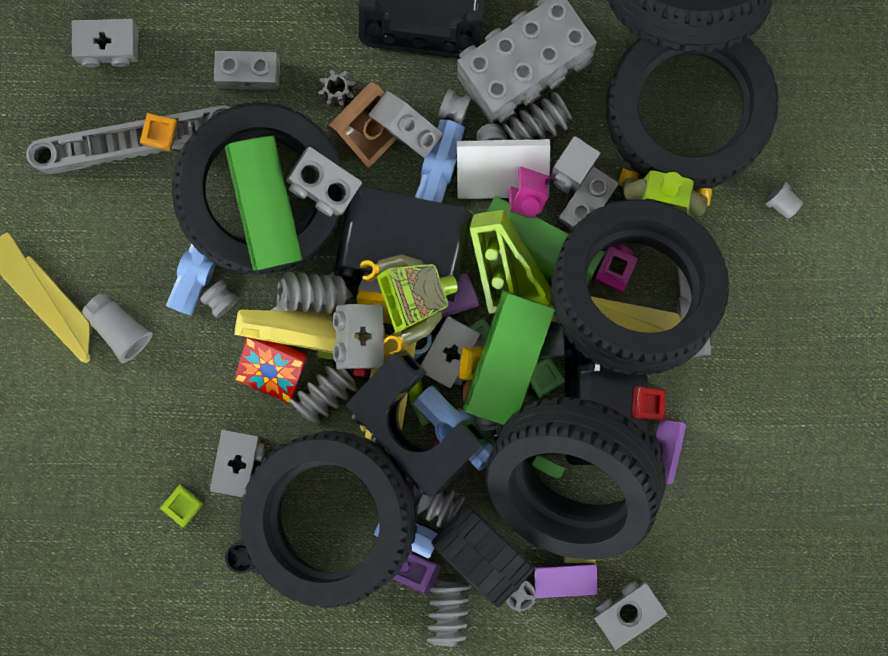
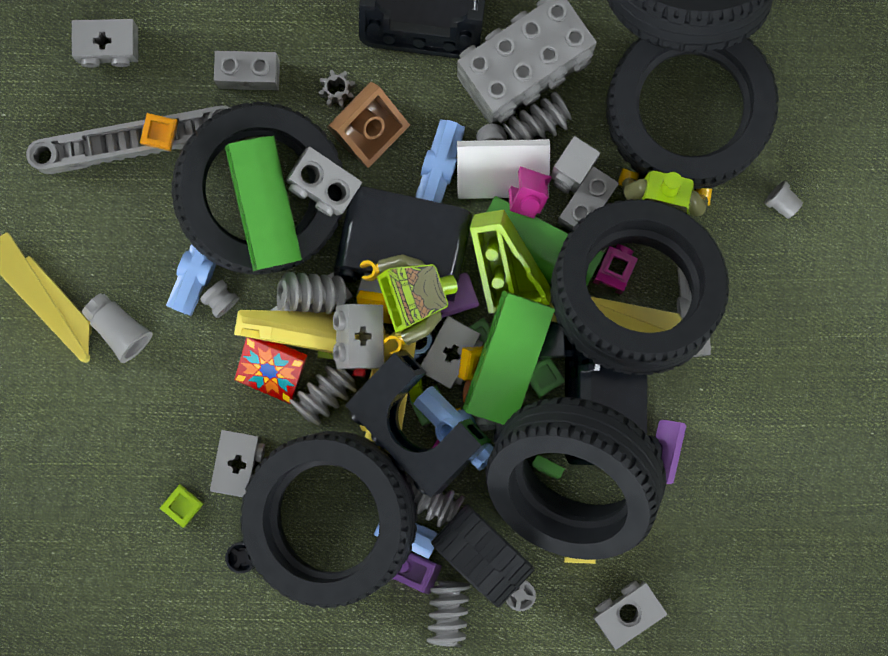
(405, 124): light grey brick -> none
(454, 106): light grey wheel -> none
(565, 580): medium lavender slope -> none
(648, 403): red tile -> none

